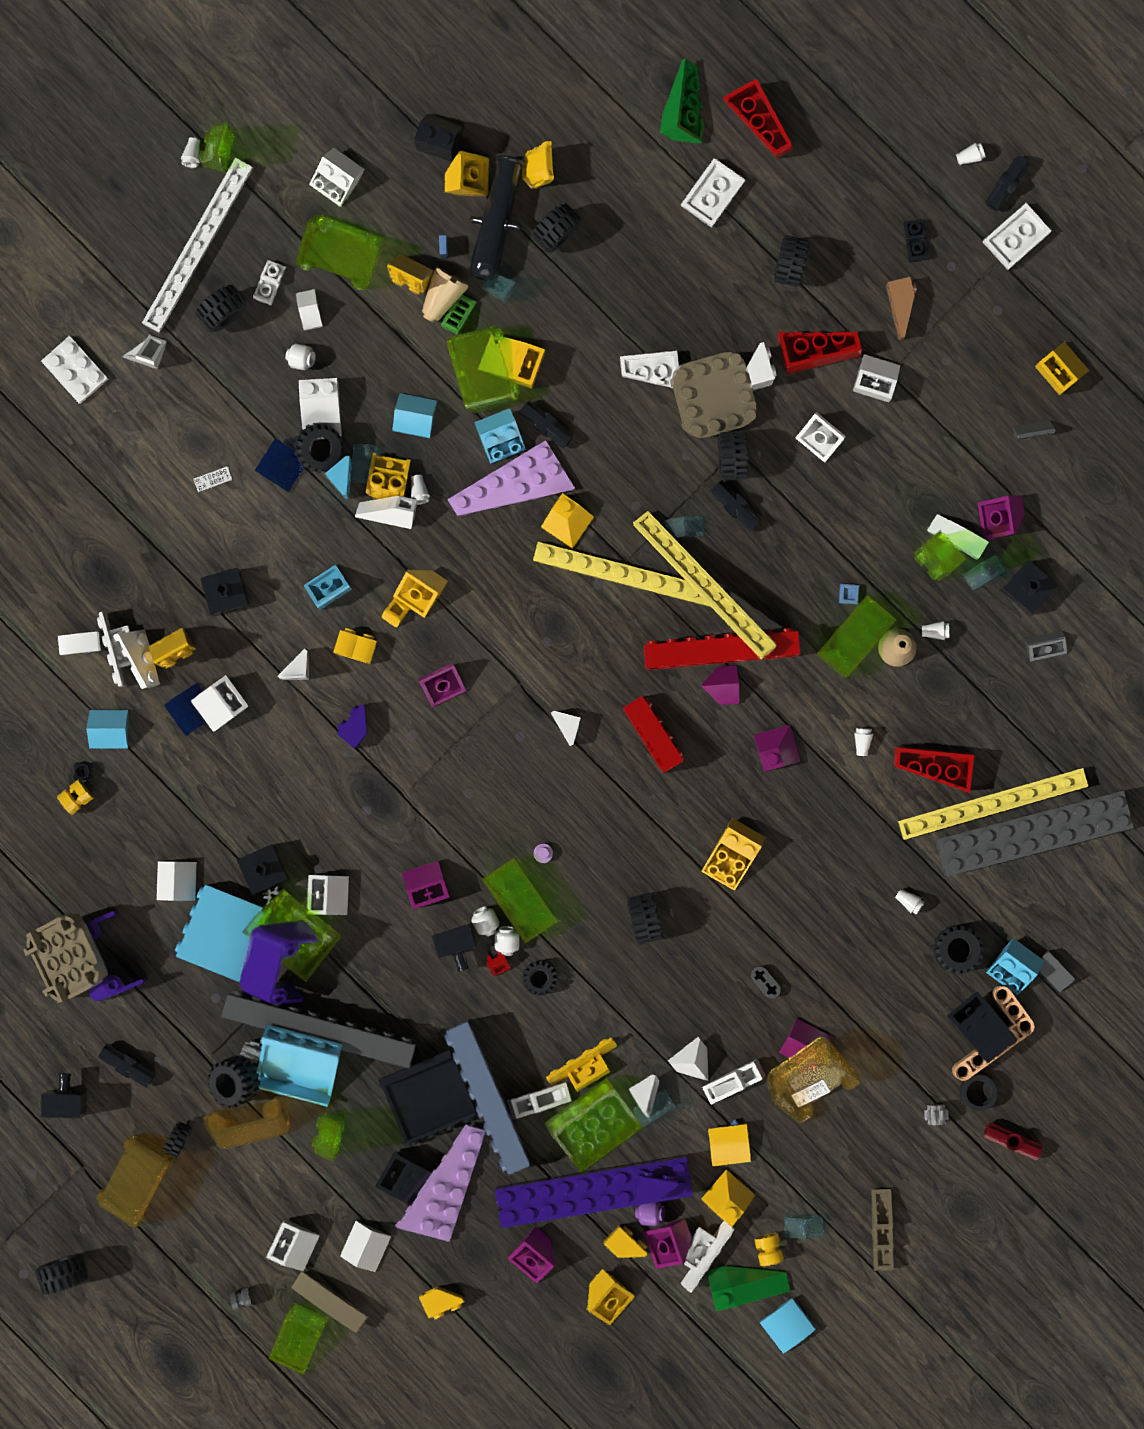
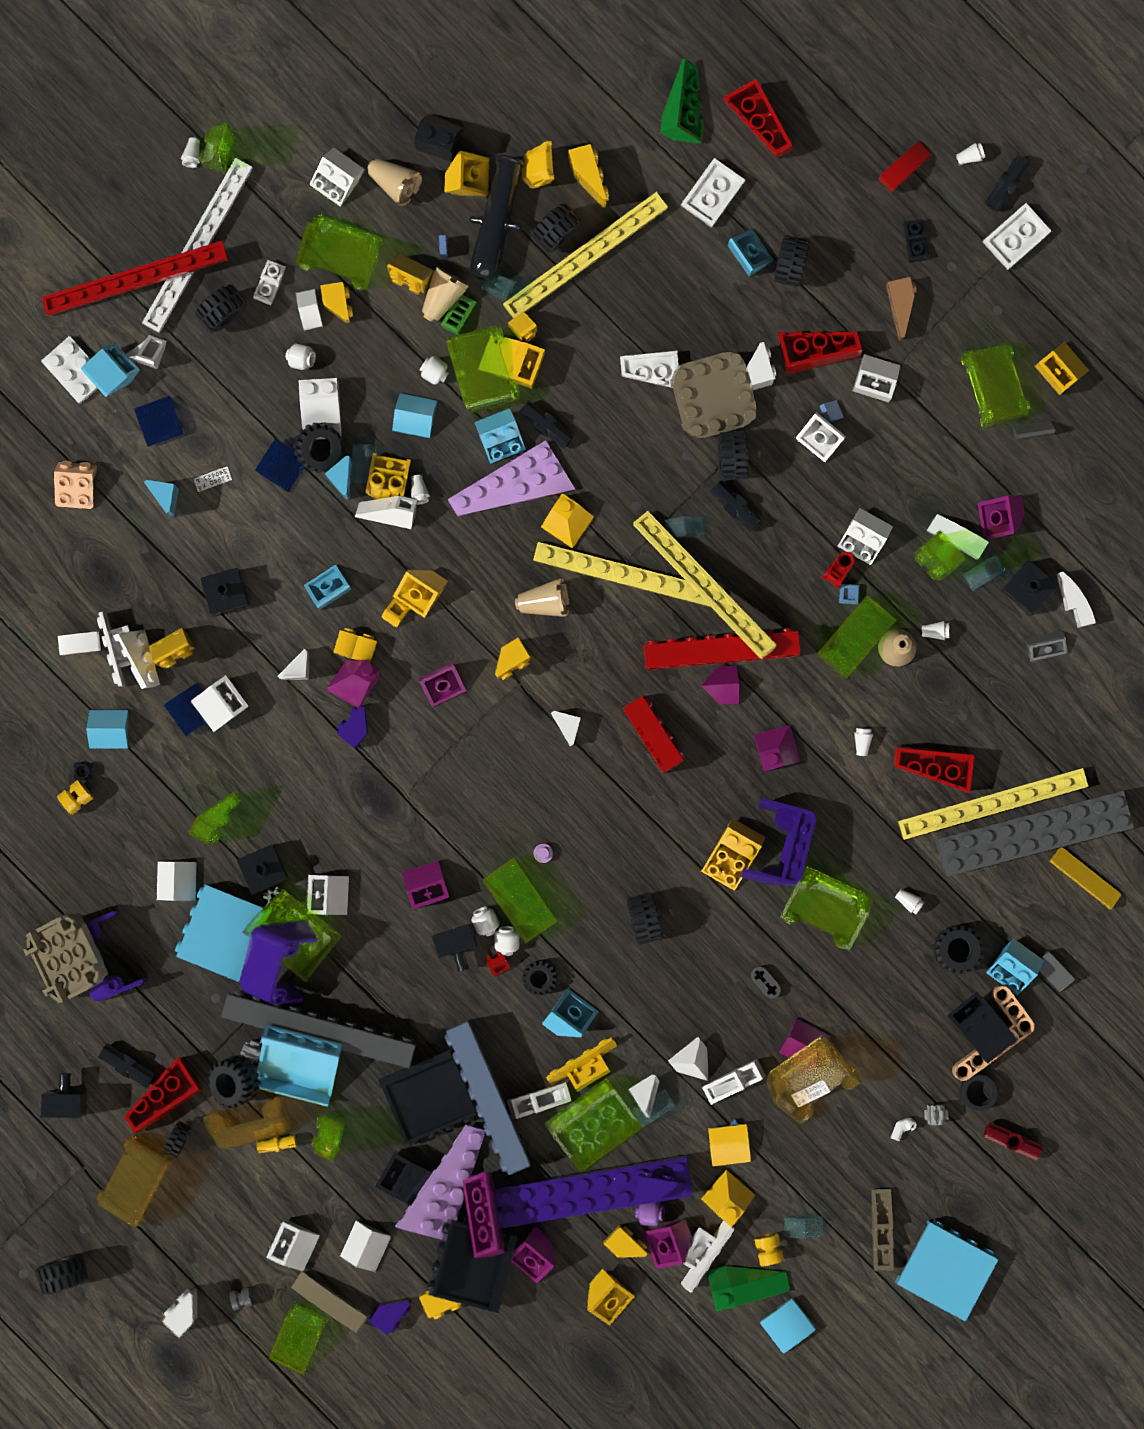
(74, 484): none -> light nougat bracket
(110, 369): none -> medium azure slope
(135, 278): none -> red plate
(158, 421): none -> clear blue slope
(165, 494): none -> medium azure slope
(165, 1095): none -> red wedge
(182, 1315): none -> white slope
(210, 822): none -> clear neon green slope
(276, 1144): none -> yellow pin
(335, 300): none -> yellow slope
(354, 681): none -> magenta slope
(389, 1313): none -> dark purple slope
(395, 180): none -> tan cone
(434, 370): none -> white head
(469, 1279): none -> black panel
(483, 1215): none -> magenta slope
(511, 657): none -> yellow slope
(523, 327): none -> yellow slope
(545, 600): none -> tan cone
(570, 1016): none -> medium azure slope
(584, 169): none -> yellow slope
(585, 255): none -> light yellow plate
(749, 252): none -> medium azure slope
(800, 828): none -> dark purple windscreen
(828, 907): none -> clear neon green windscreen
(831, 411): none -> medium blue tile
(838, 570): none -> red piece
(865, 536): none -> white slope
(902, 1126): none -> white arm
(904, 166): none -> red slope
(947, 1270): none -> medium azure panel
(996, 384): none -> clear neon green windscreen
(1075, 600): none -> white slope
(1085, 878): none -> yellow slope

